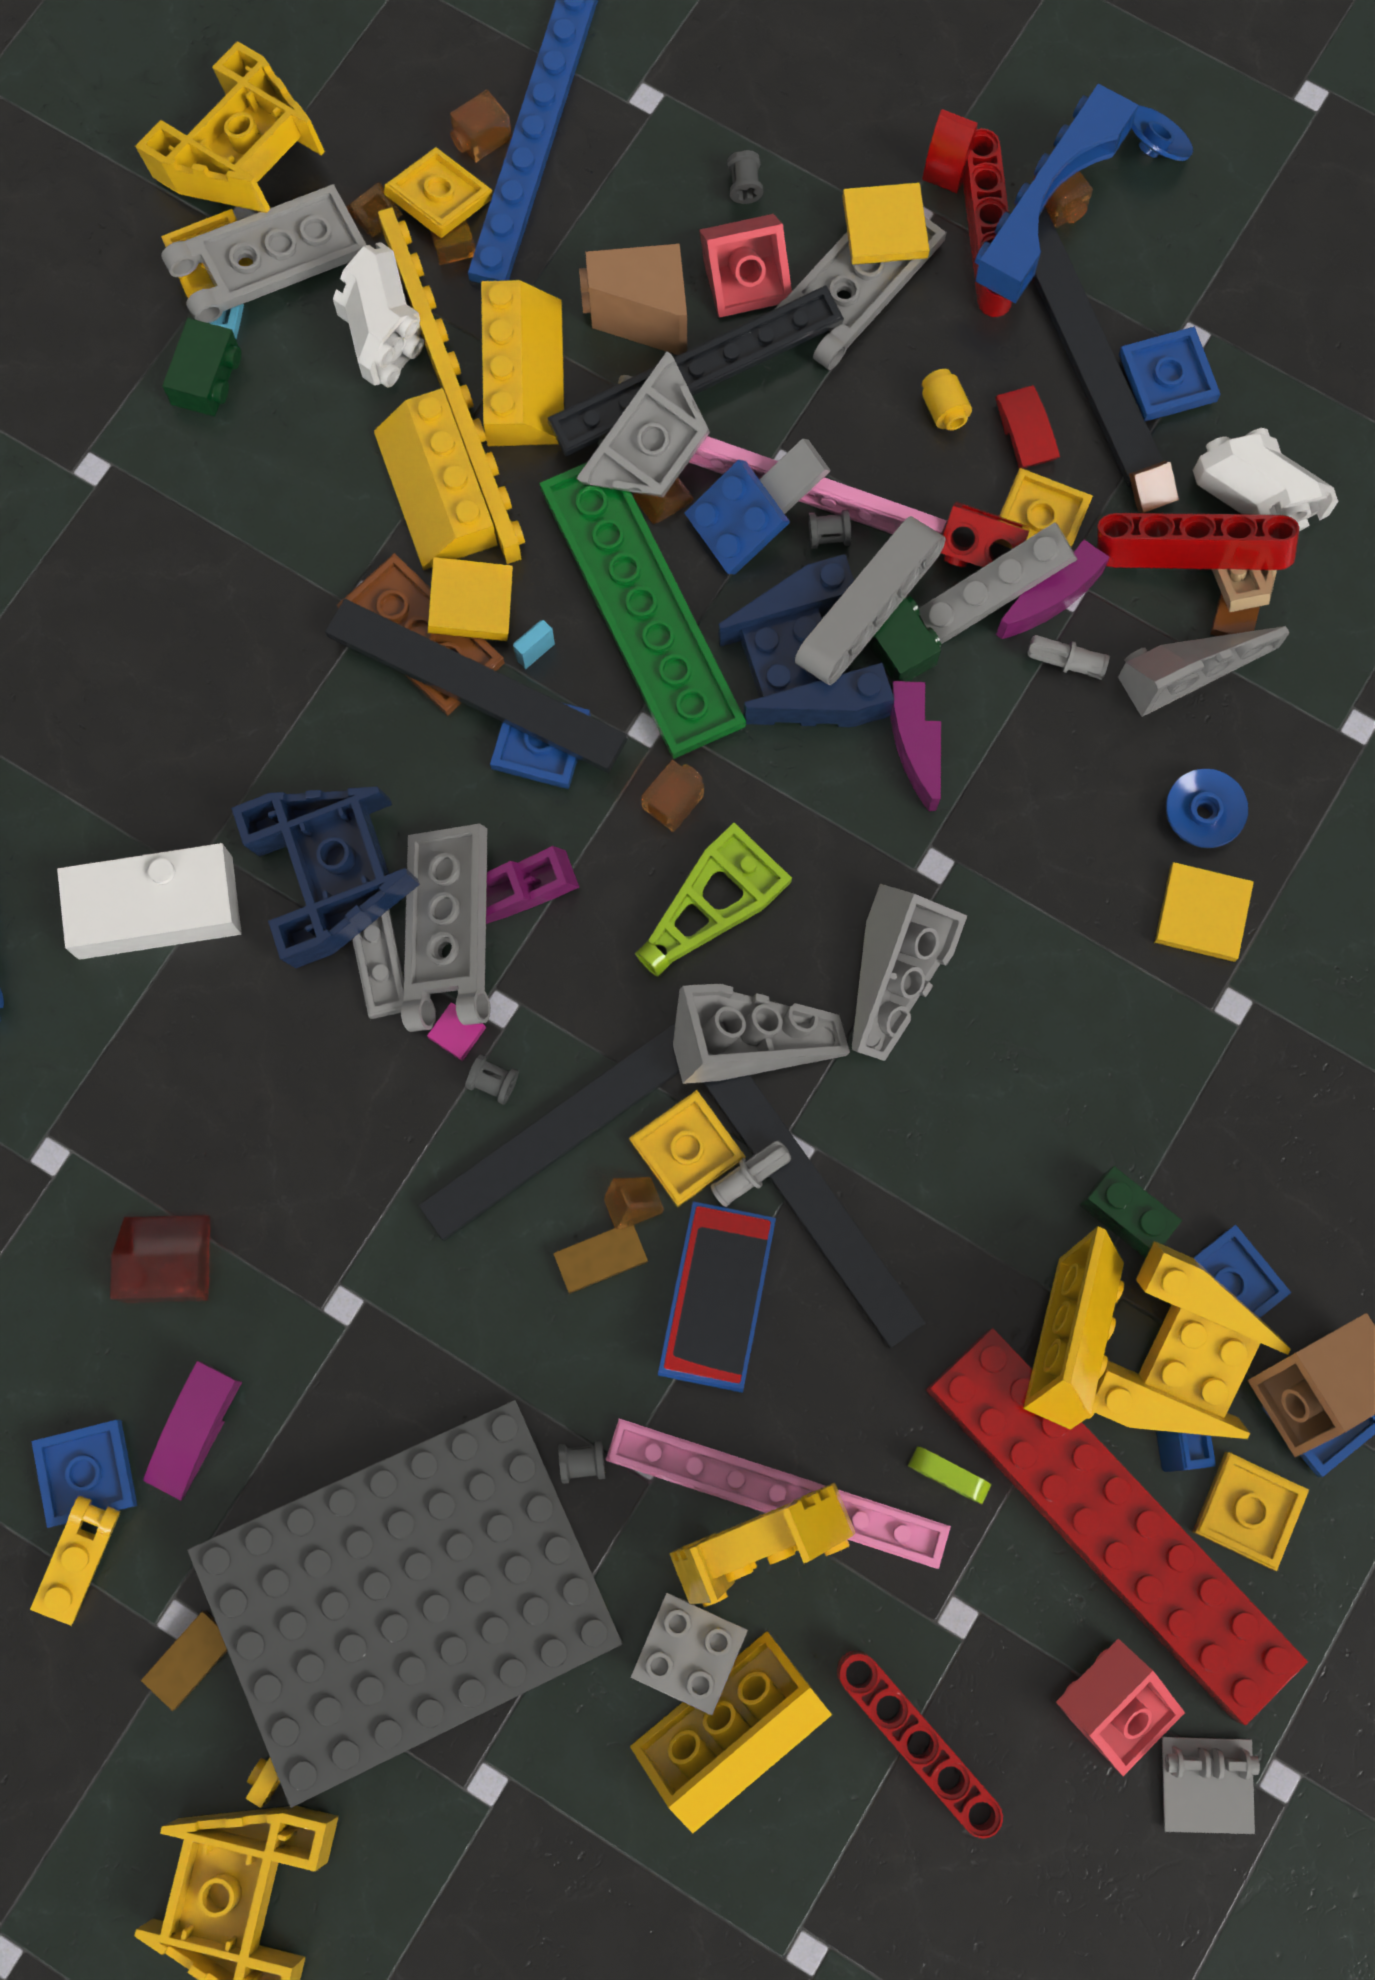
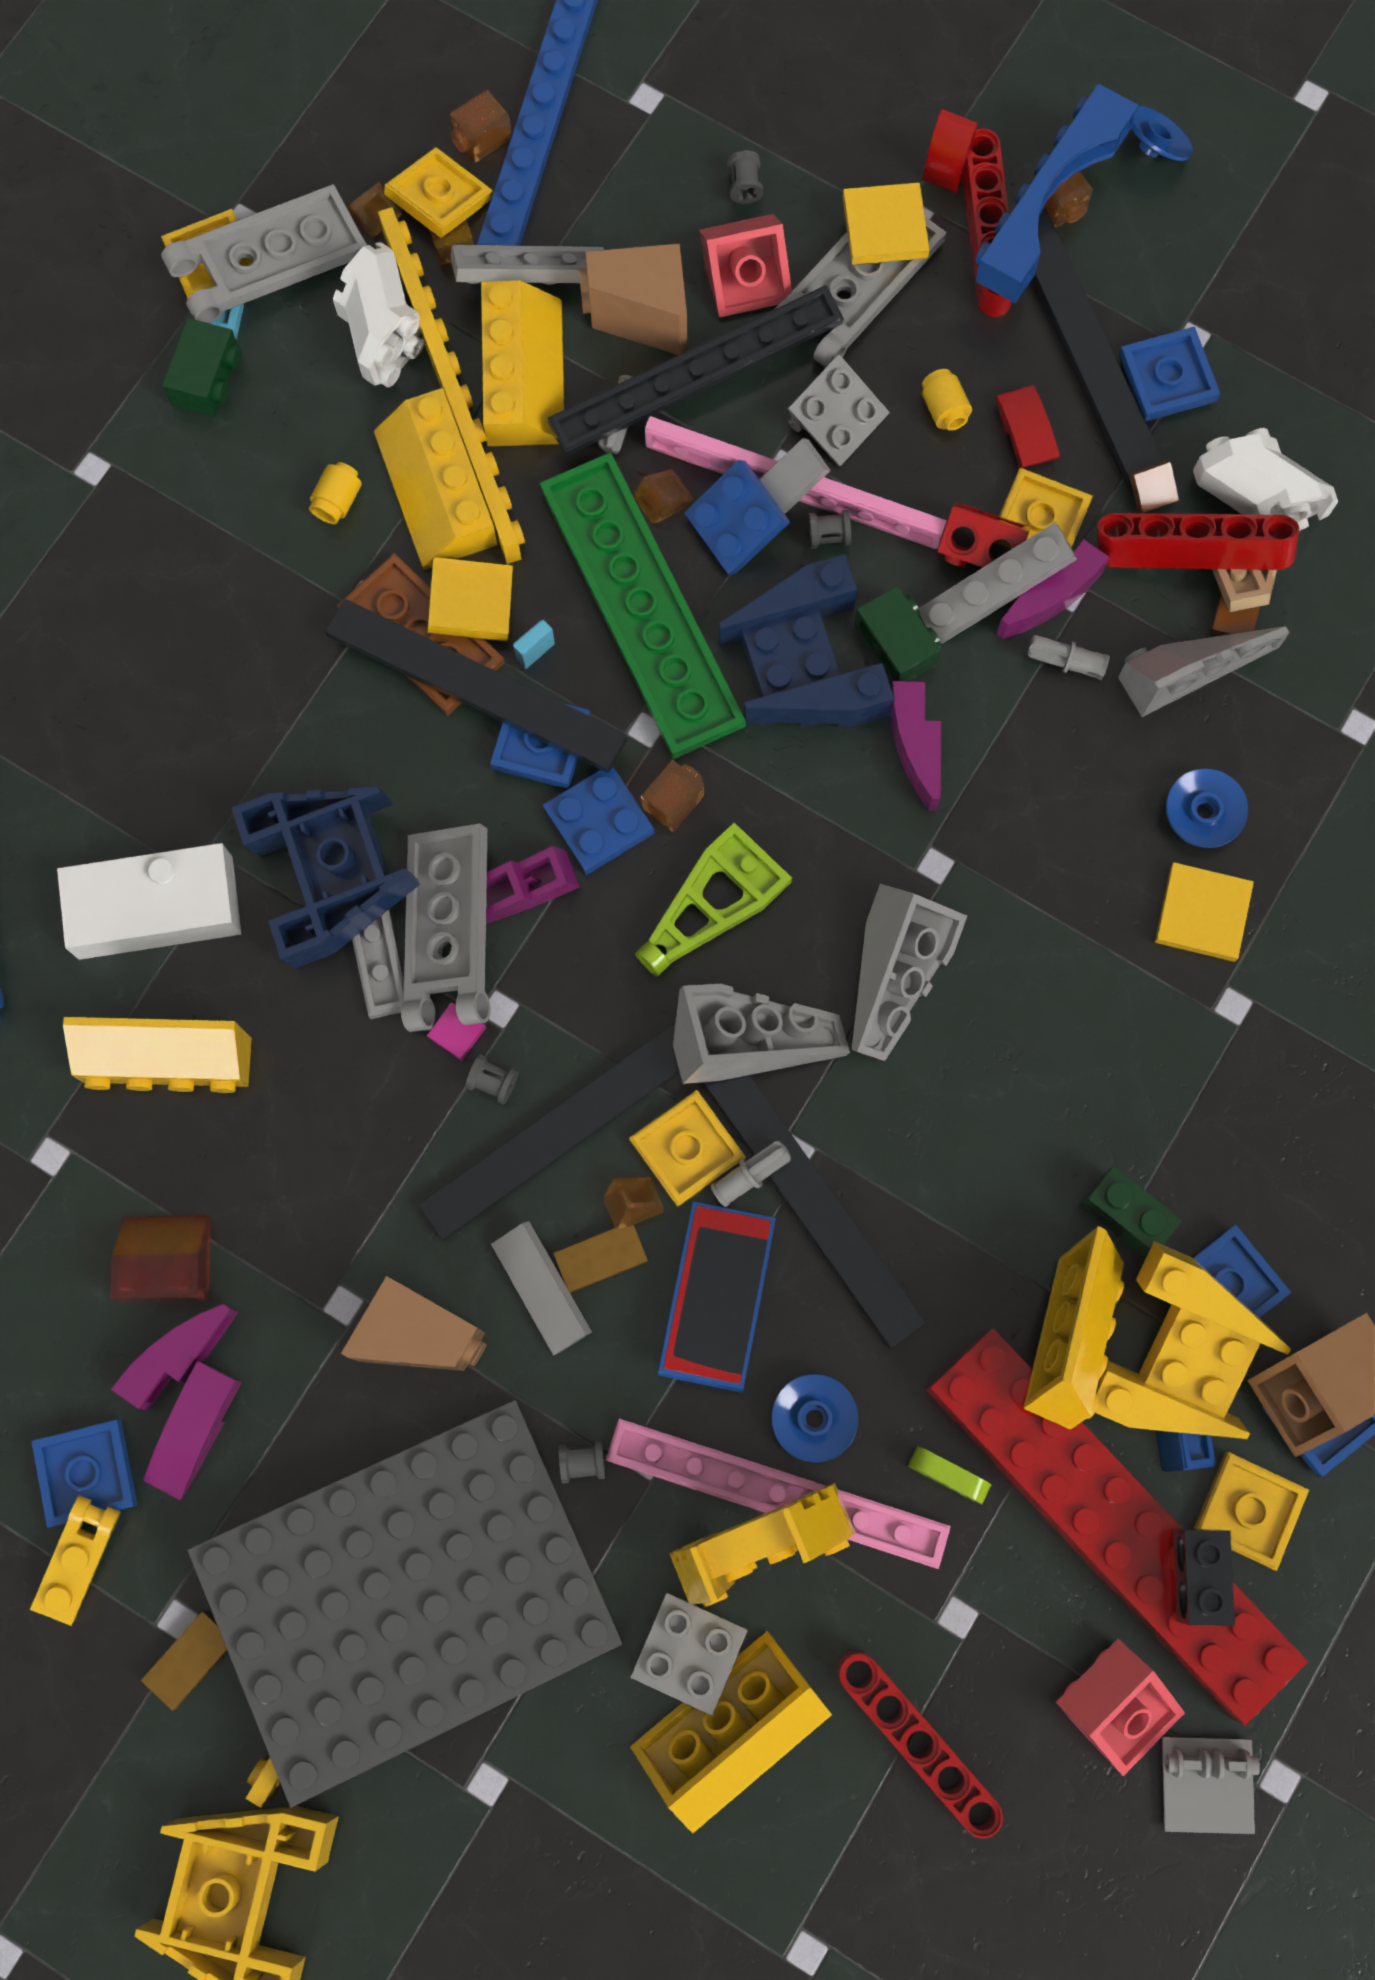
(158, 1053): none -> slope
(173, 1356): none -> magenta slope
(235, 139): yellow wedge -> none
(334, 492): none -> yellow brick
(413, 1332): none -> medium nougat slope
(523, 263): none -> light grey plate
(541, 1288): none -> light grey tile
(598, 819): none -> blue plate
(651, 437): light grey wing -> none
(837, 410): none -> light grey hinge
(837, 1412): none -> blue dish
(870, 600): light grey beam -> none
(1203, 1577): none -> black brick

